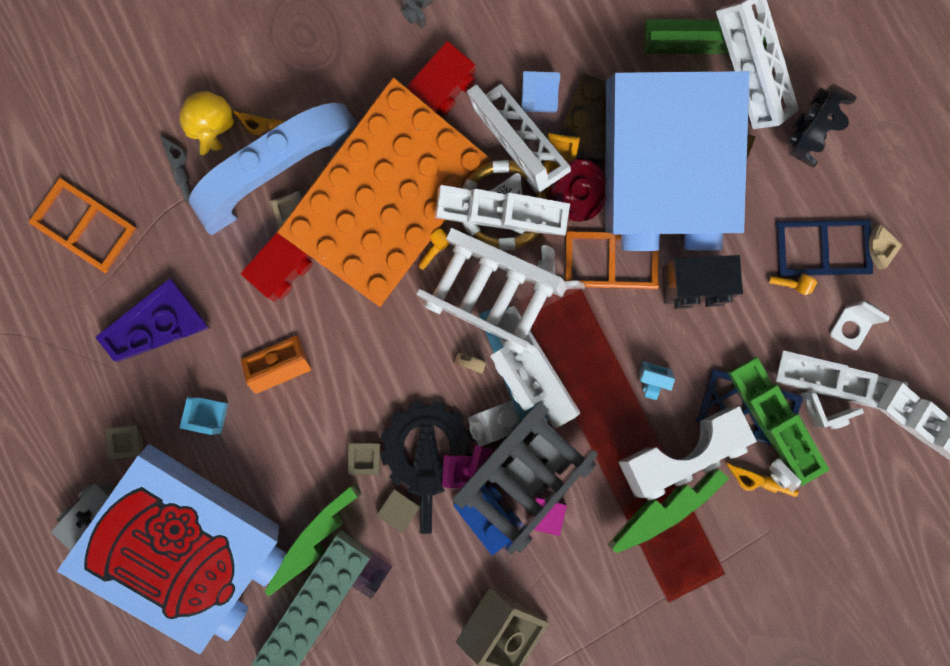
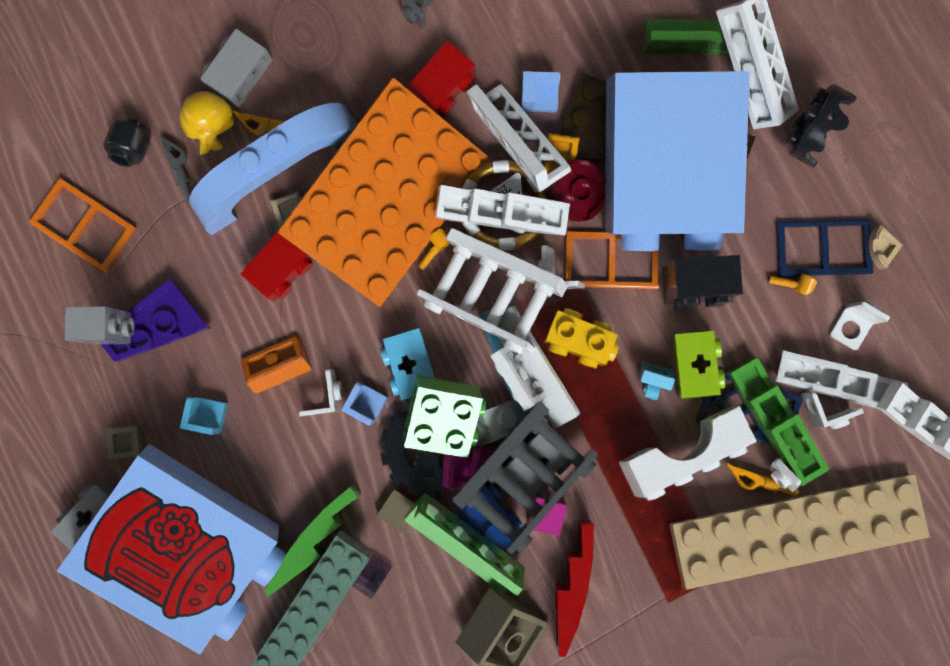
(98, 325): none -> light grey brick
(127, 142): none -> black head
(236, 68): none -> light grey brick
(335, 394): none -> white bracket
(364, 404): none -> light blue panel
(364, 458): dark tan tile -> none
(410, 345): none -> medium azure brick
(443, 416): none -> brick
(466, 545): none -> bright green fence
(471, 363): tan tile -> none
(572, 596): none -> red slope
(591, 342): none -> yellow brick
(655, 518): bright green slope -> none
(686, 350): none -> lime brick
(798, 531): none -> tan plate

